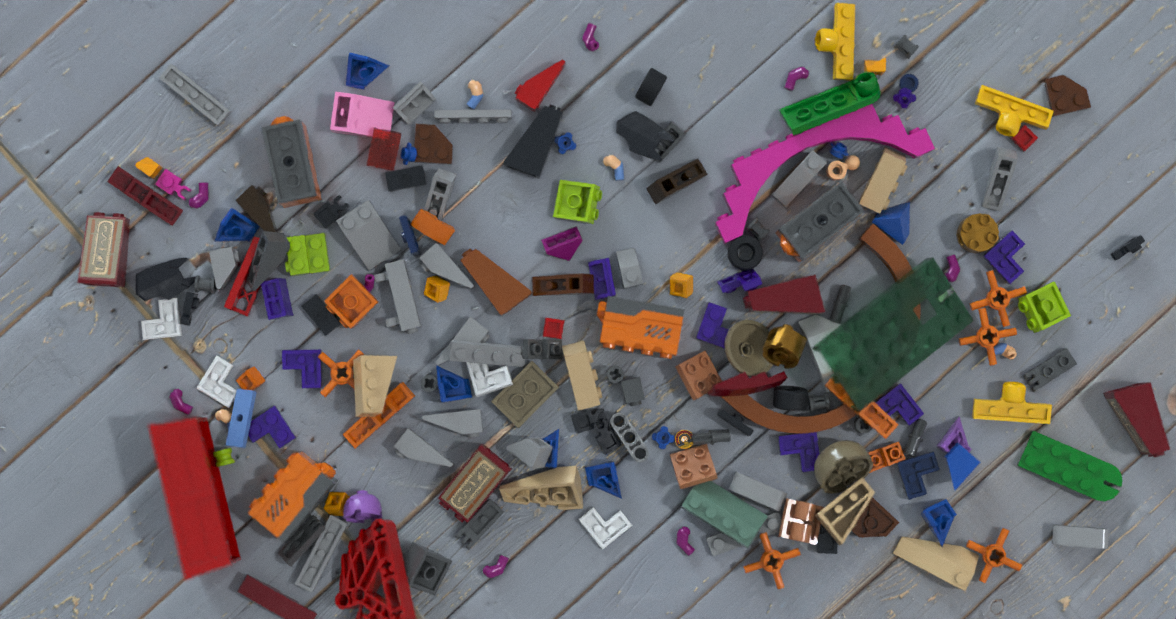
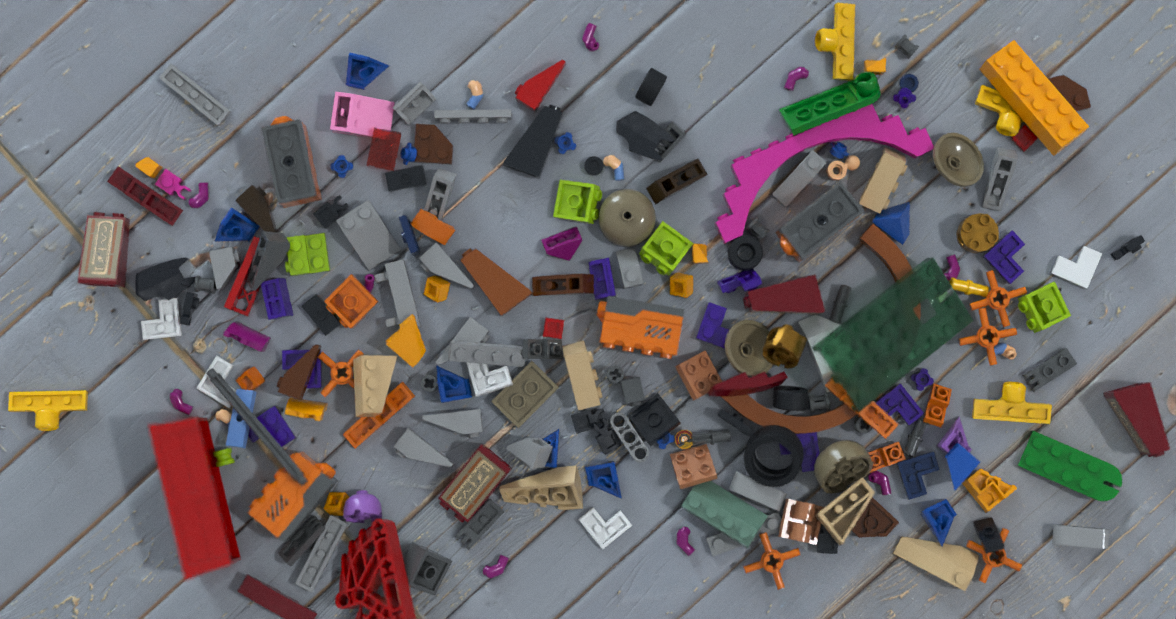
(47, 405): none -> yellow plate
(247, 336): none -> magenta slope
(257, 427): none -> dark grey piece
(298, 376): none -> reddish brown slope
(306, 408): none -> light orange slope
(341, 161): none -> blue plate
(408, 342): none -> light orange slope
(593, 166): none -> black tile
(626, 231): none -> dark tan cylinder
(654, 419): none -> black tile
(665, 249): none -> lime plate
(699, 254): none -> light orange slope
(768, 476): none -> black tyre
(882, 480): none -> magenta arm
(922, 374): none -> dark purple plate
(936, 405): none -> orange slope
(958, 159): none -> dark tan dish
(969, 287): none -> yellow pin
(987, 489): none -> light orange slope
(988, 535): none -> black plate
(1034, 97): none -> light orange brick
(1079, 272): none -> white tile

